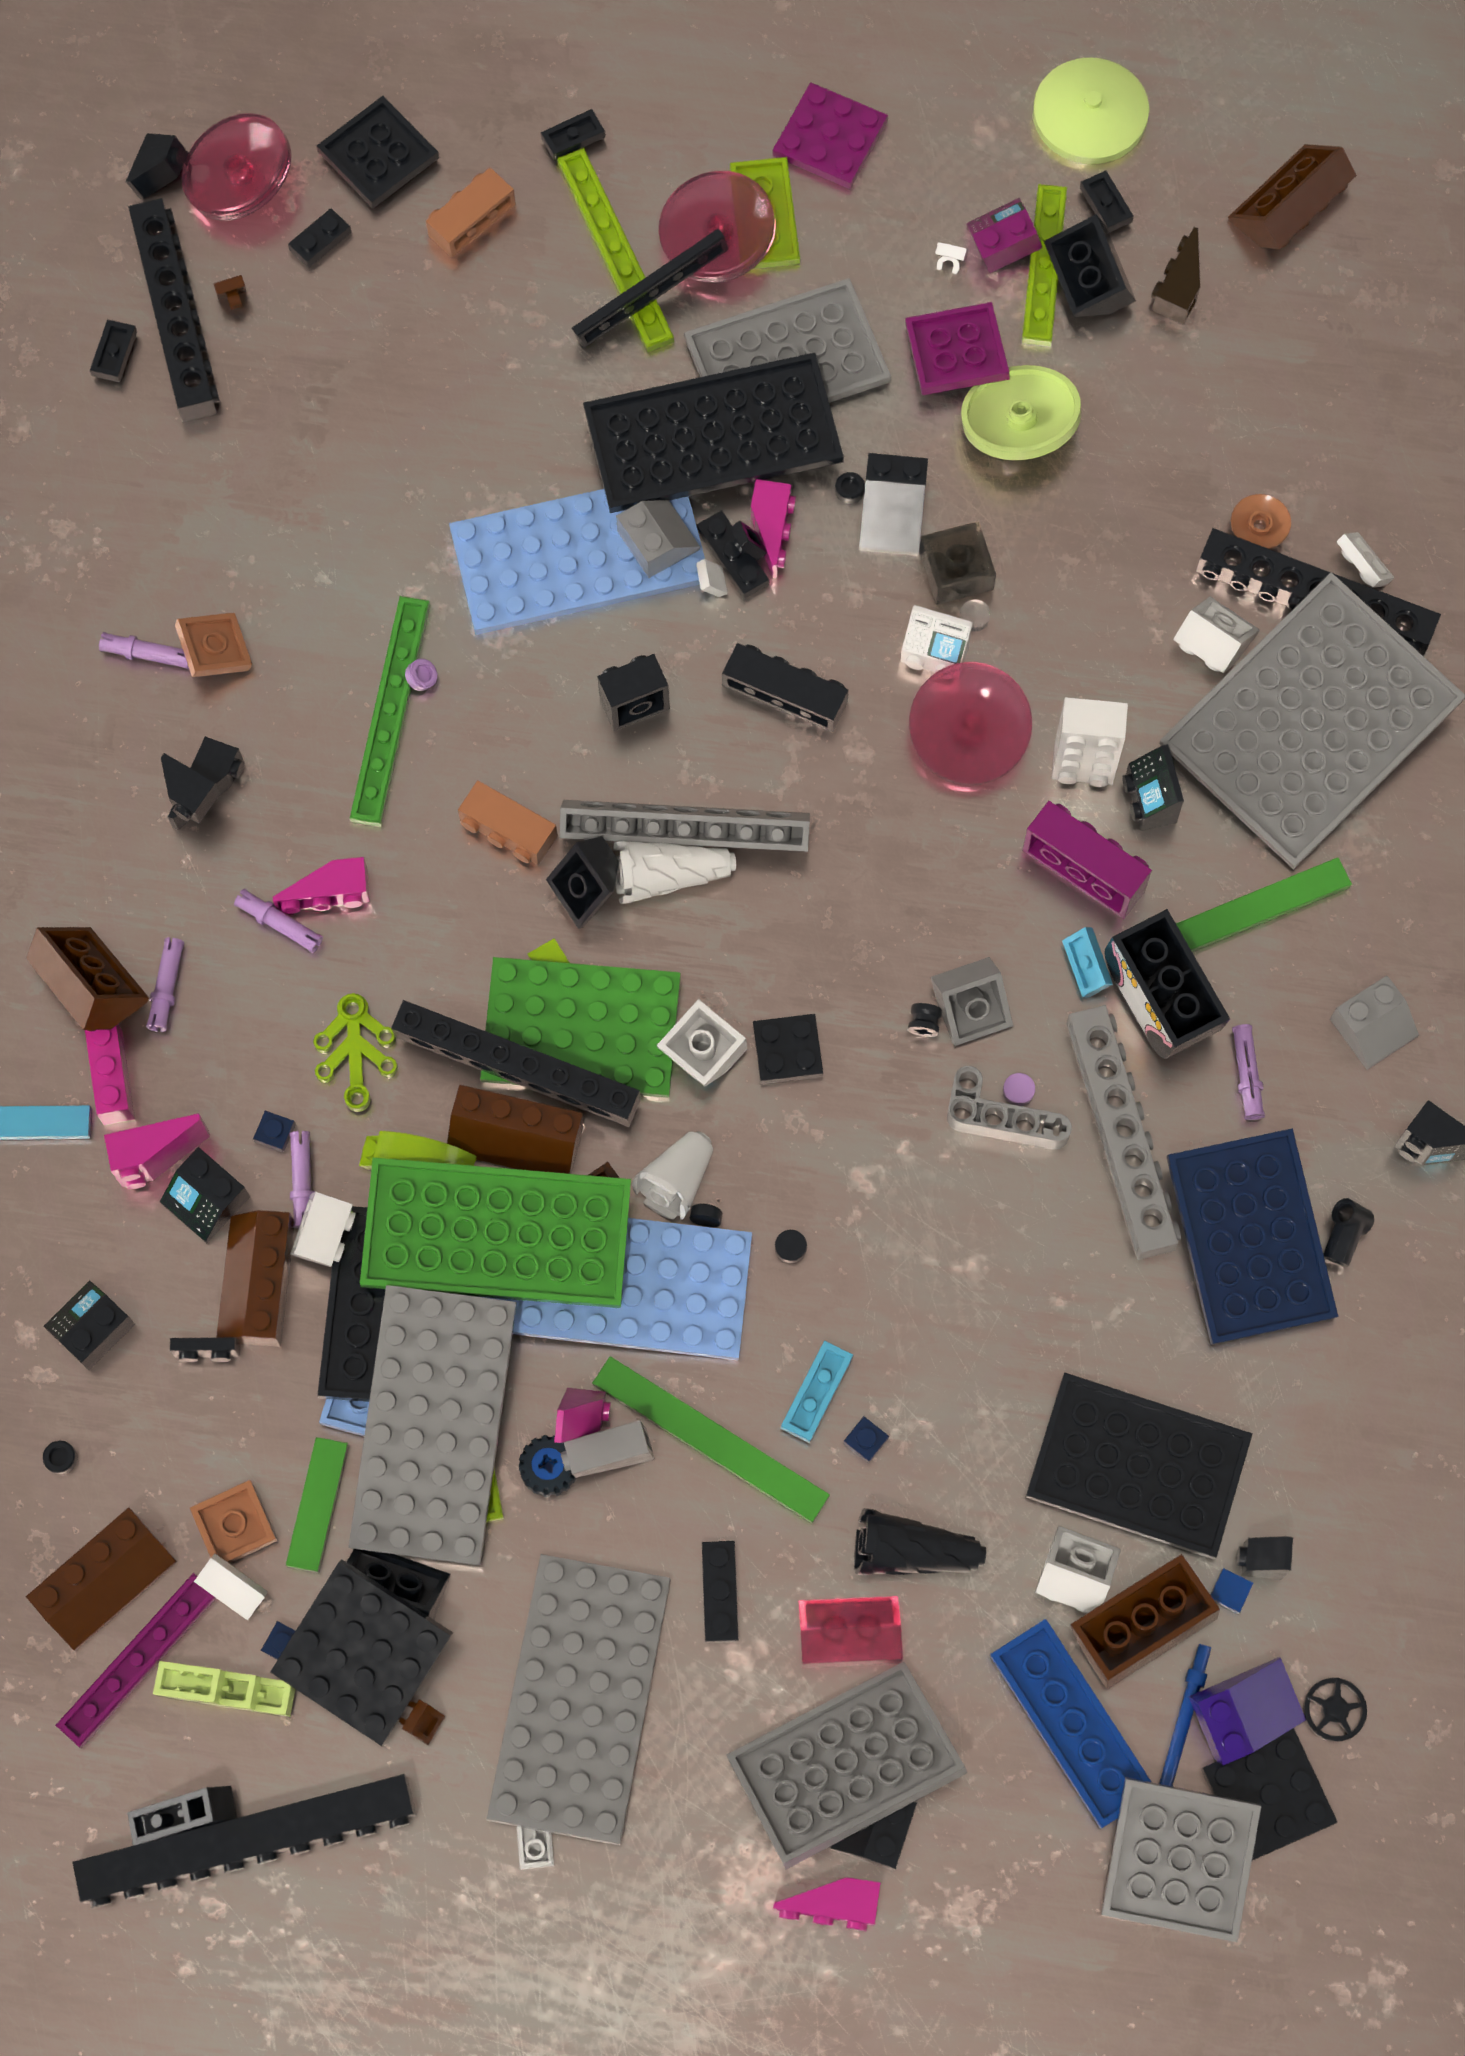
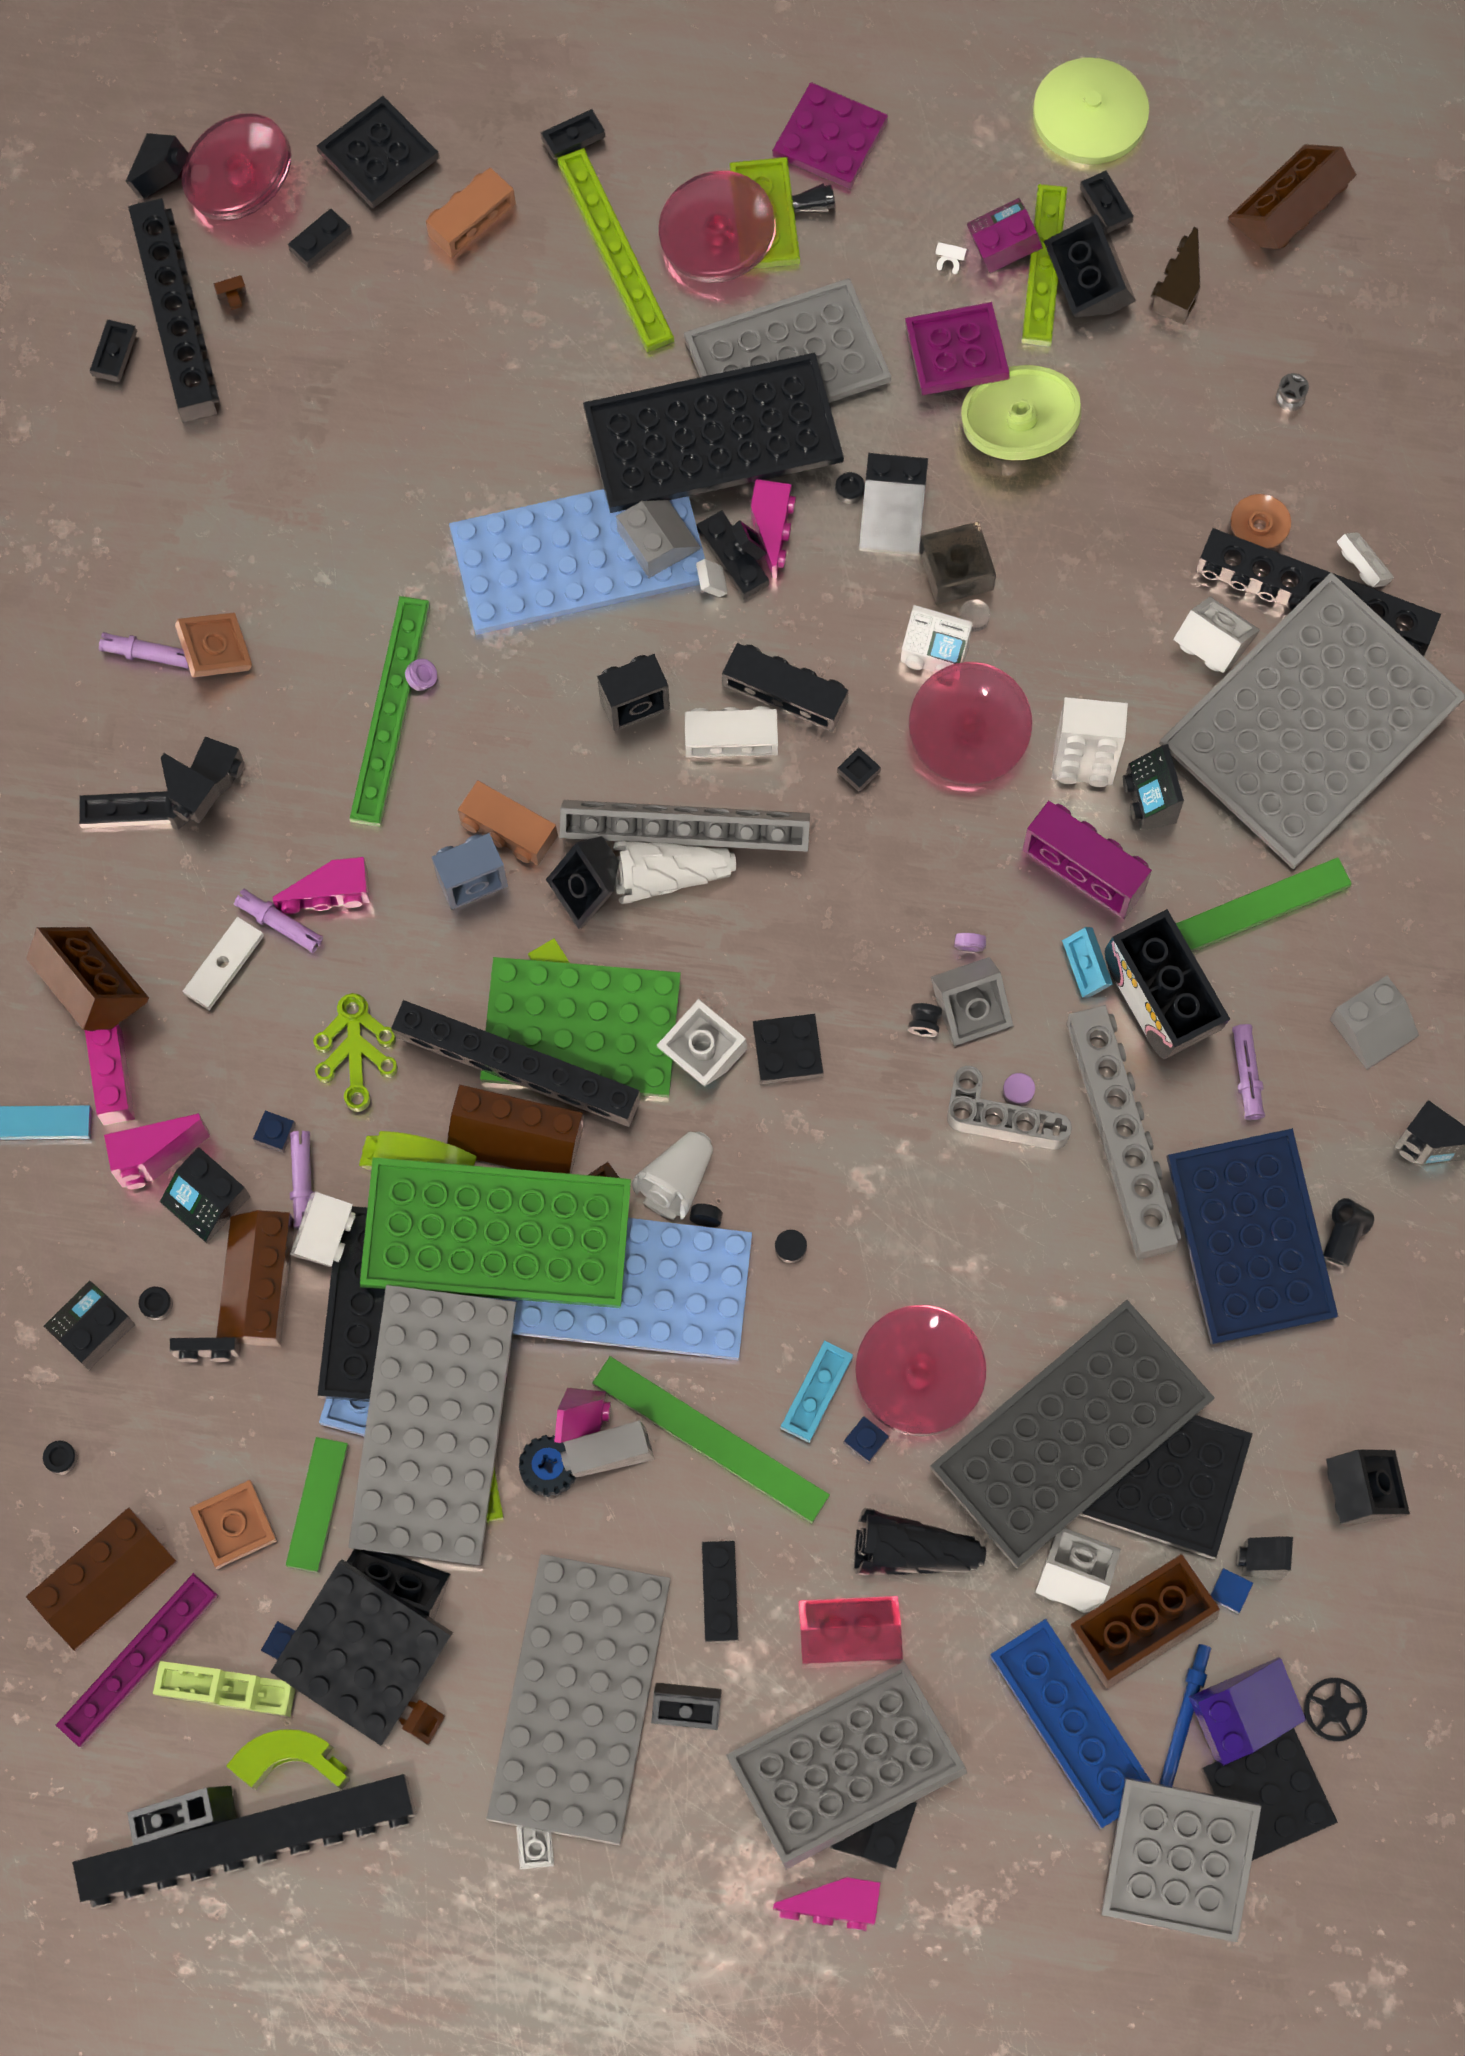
(124, 809): none -> black tile
(155, 1303): none -> black tile
(163, 997): lavender pin -> none
(231, 1586): white tile -> none
(234, 948): none -> white tile
(278, 1747): none -> lime arch
(469, 870): none -> sand blue brick
(650, 288): black tile -> none
(686, 1706): none -> black slope
(731, 732): none -> white brick
(815, 199): none -> black cone
(859, 769): none -> black plate
(920, 1370): none -> clear pink dish
(970, 942): none -> lavender tile
(1071, 1433): none -> dark grey plate
(1296, 385): none -> flat silver wheel
(1367, 1486): none -> black slope

